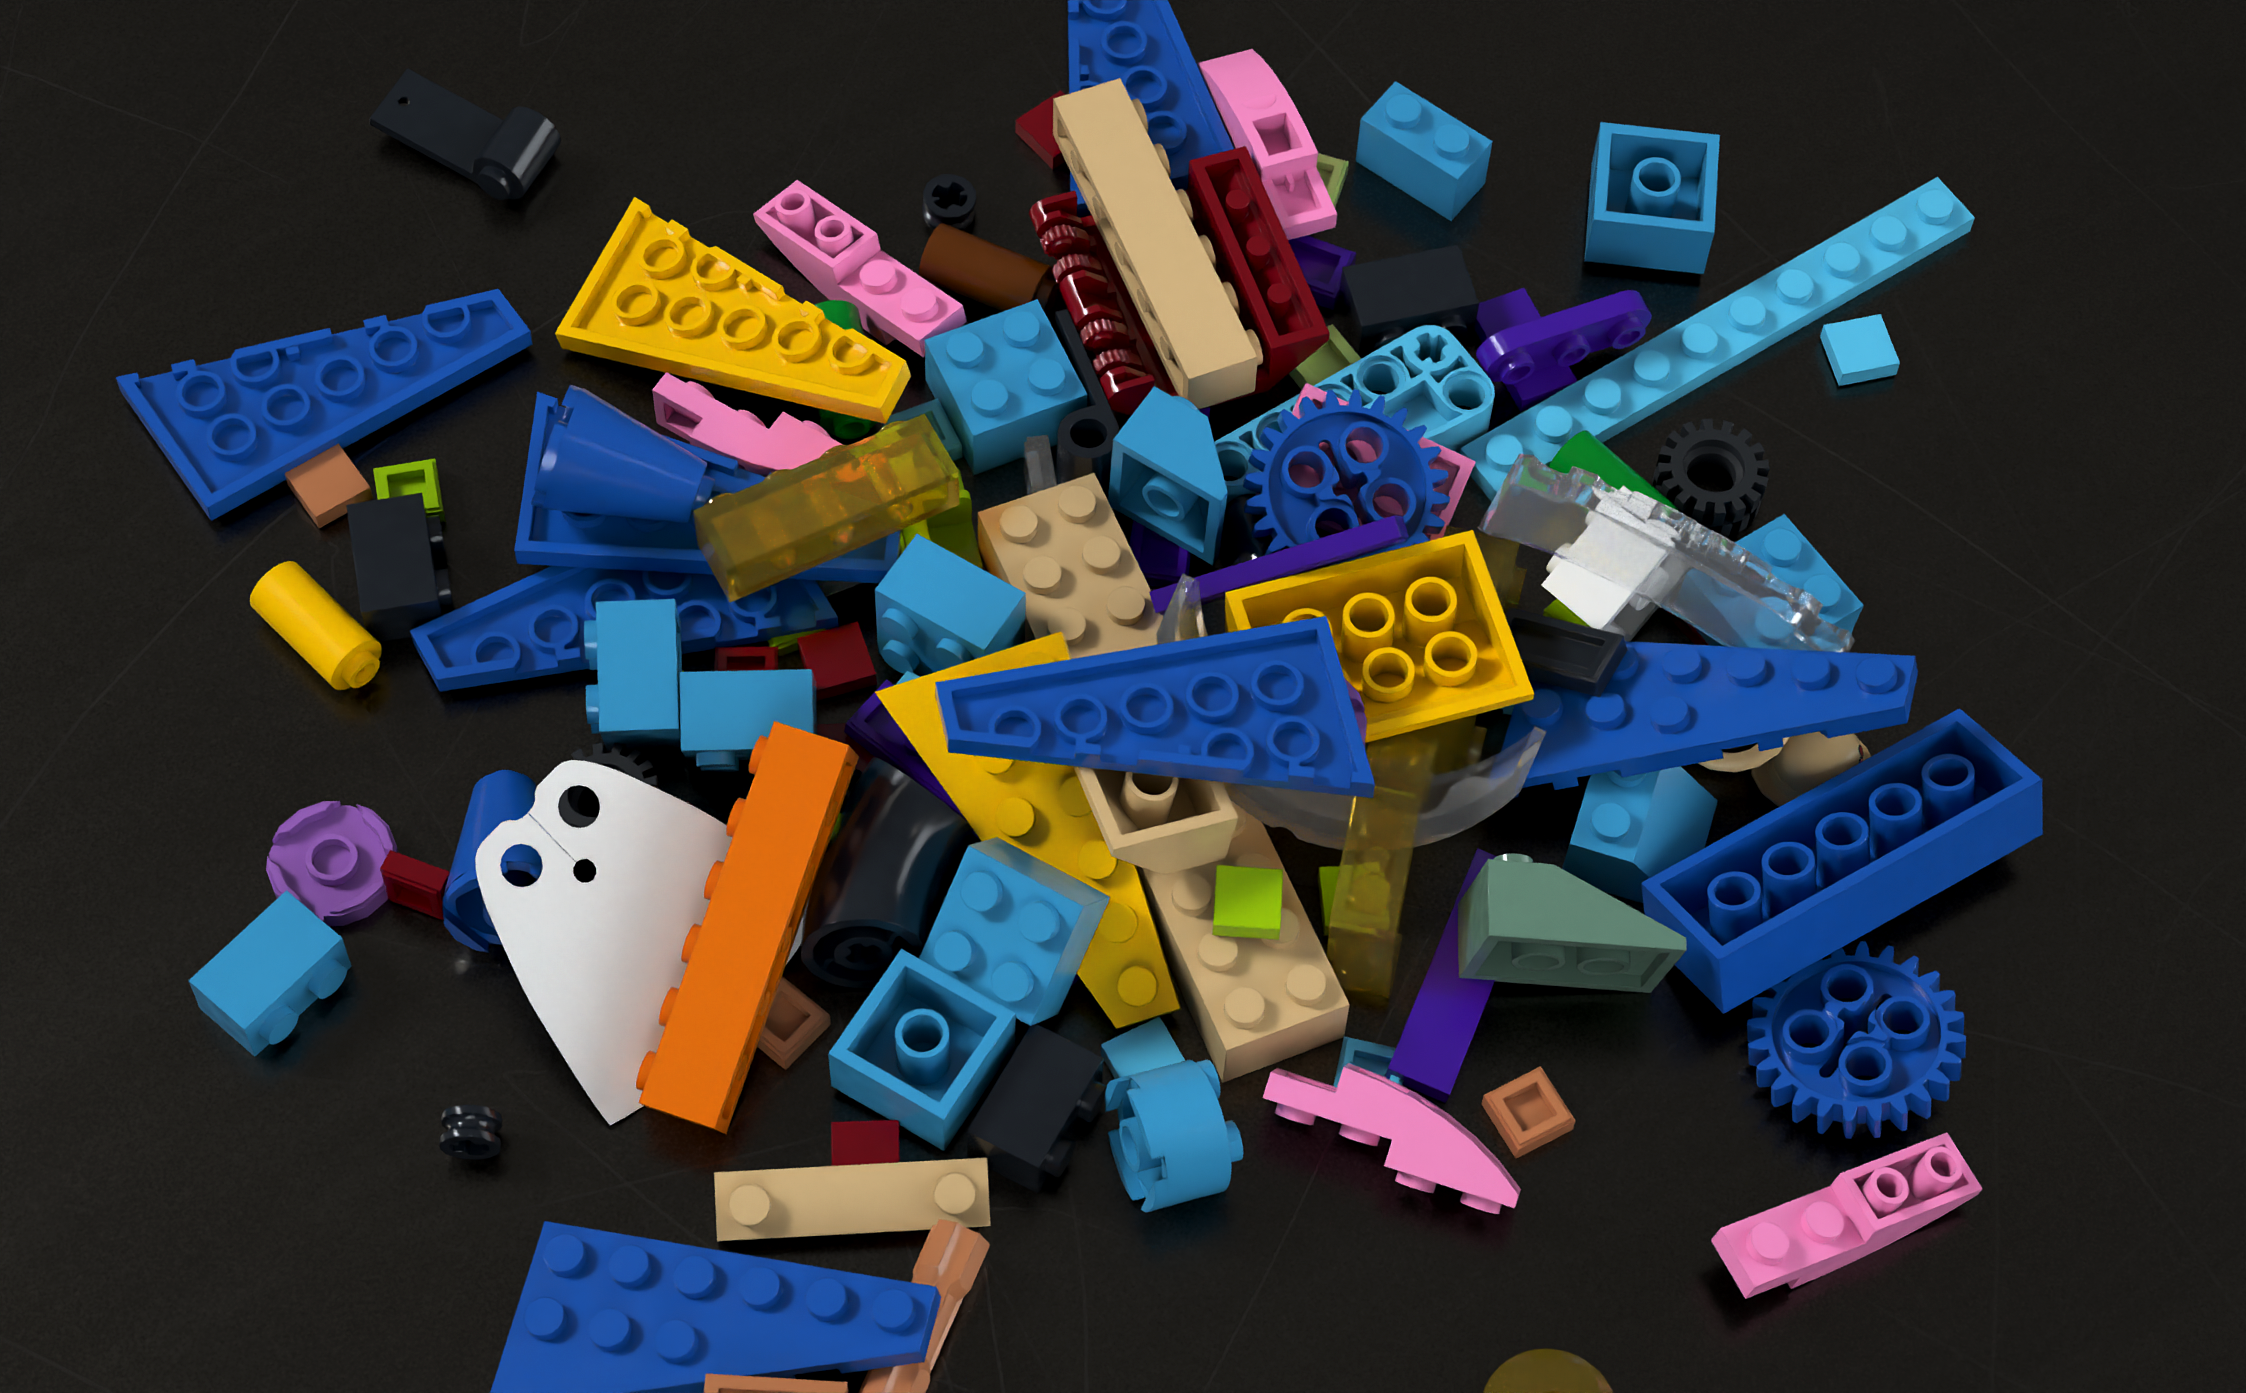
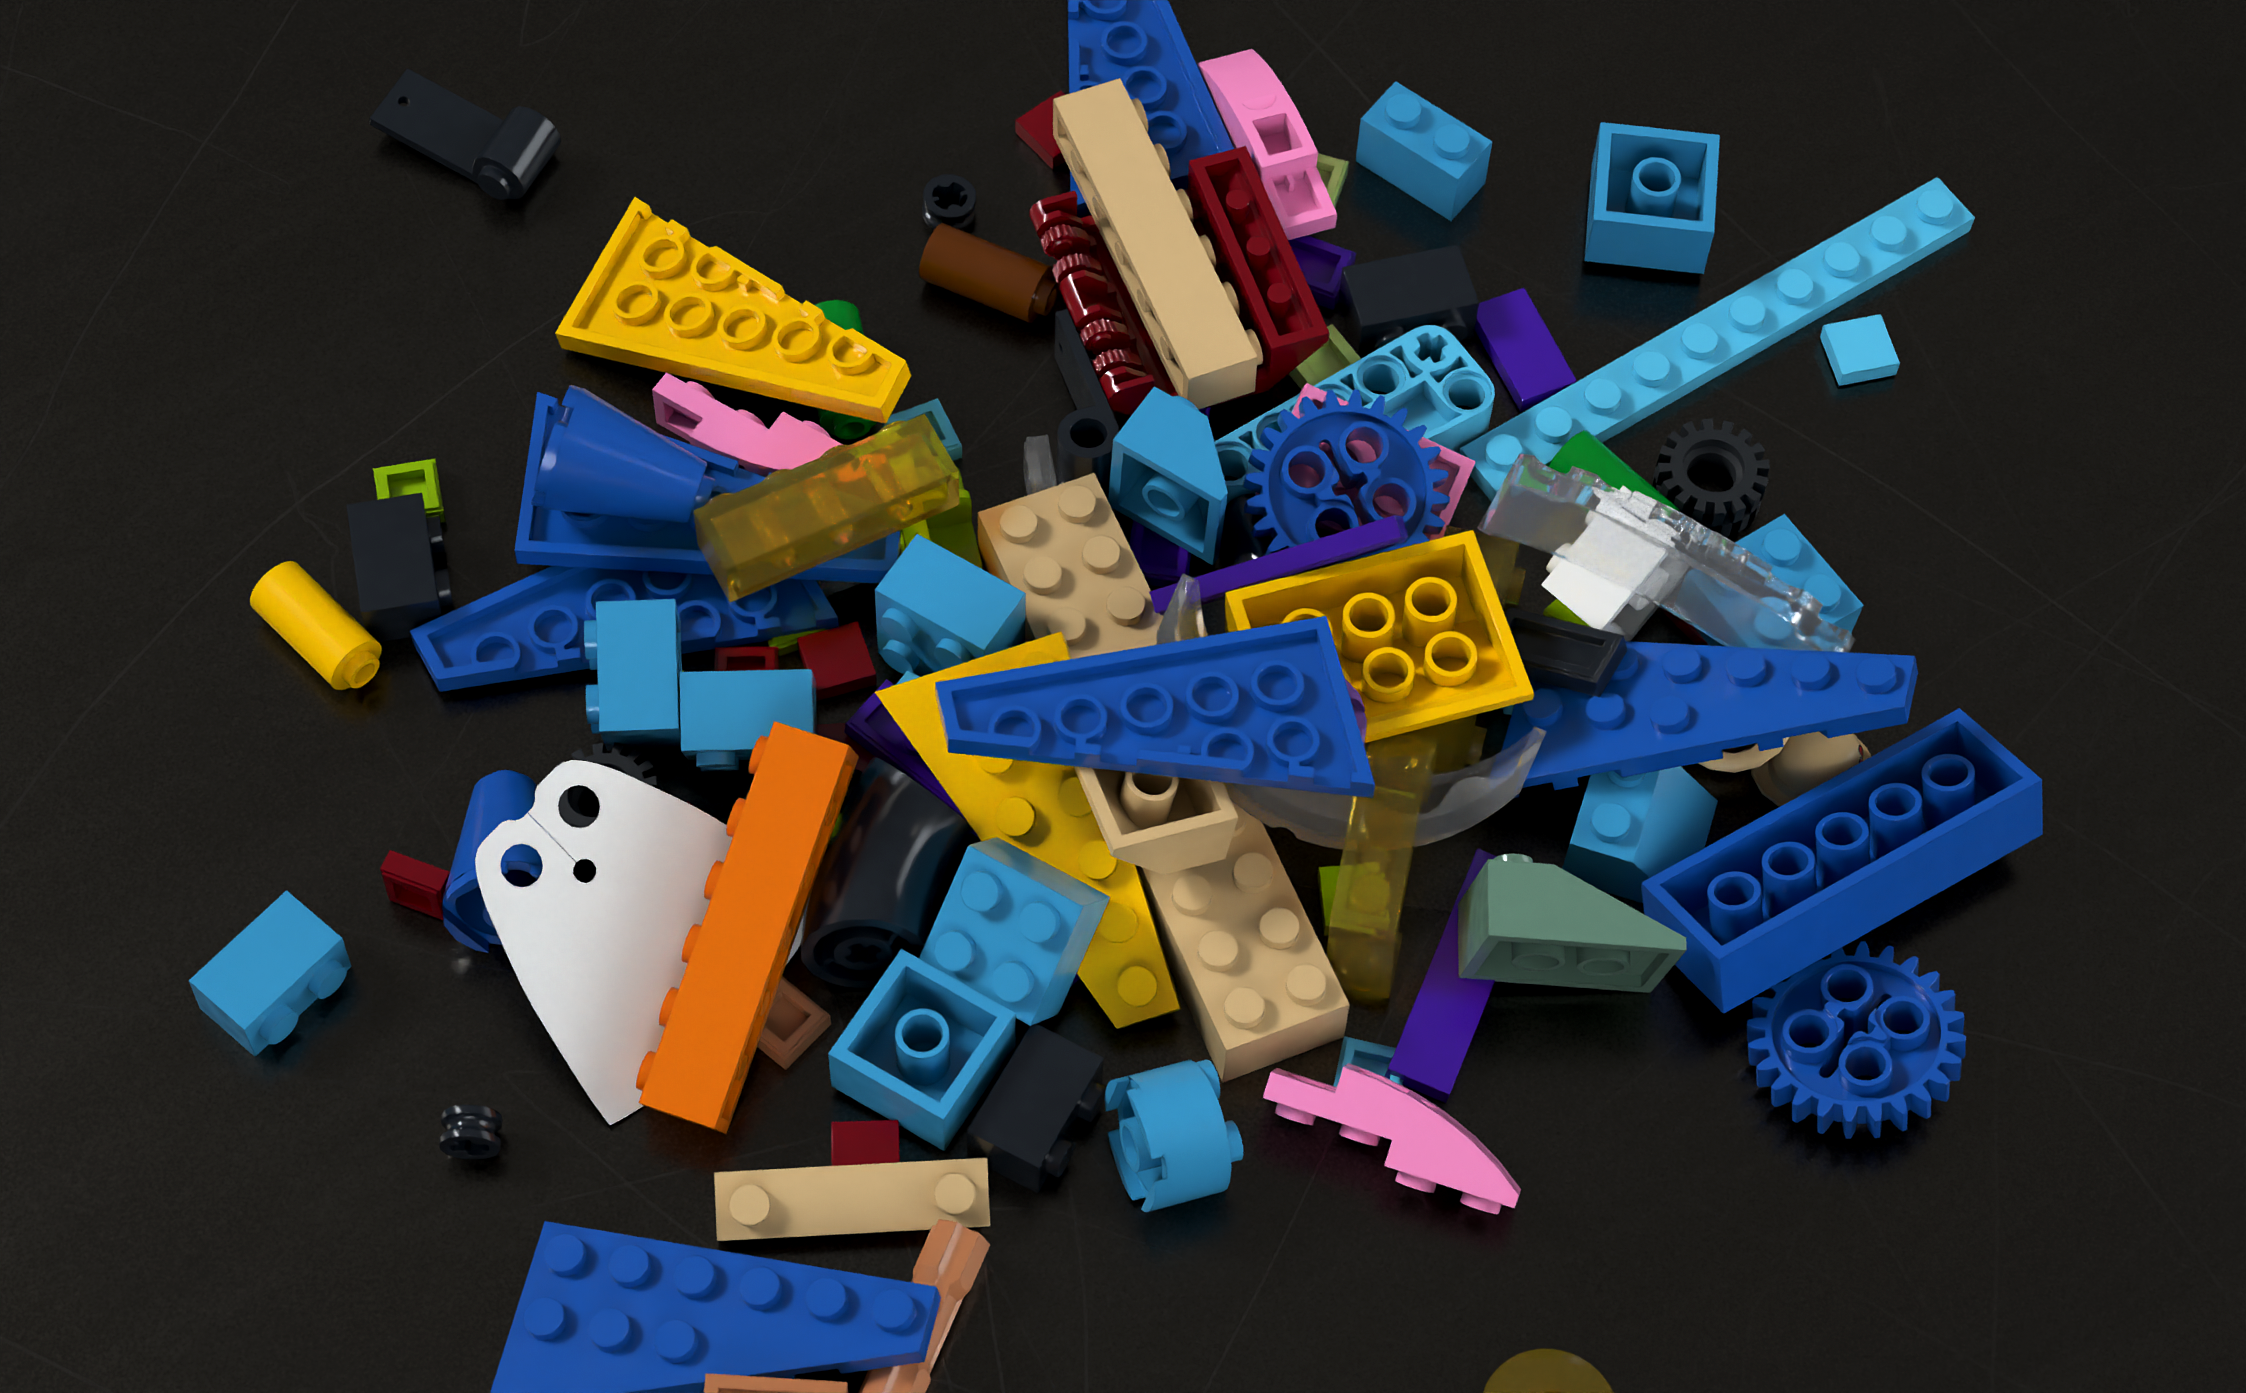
(281, 402): blue wing -> none
(328, 485): nougat tile -> none
(332, 860): medium lavender tile -> none
(849, 266): bright pink slope -> none
(1002, 383): dark azure brick -> none
(1141, 1050): medium azure tile -> none
(1247, 902): lime tile -> none
(1528, 1112): nougat tile -> none
(1564, 337): dark purple plate -> none
(1847, 1219): bright pink slope -> none

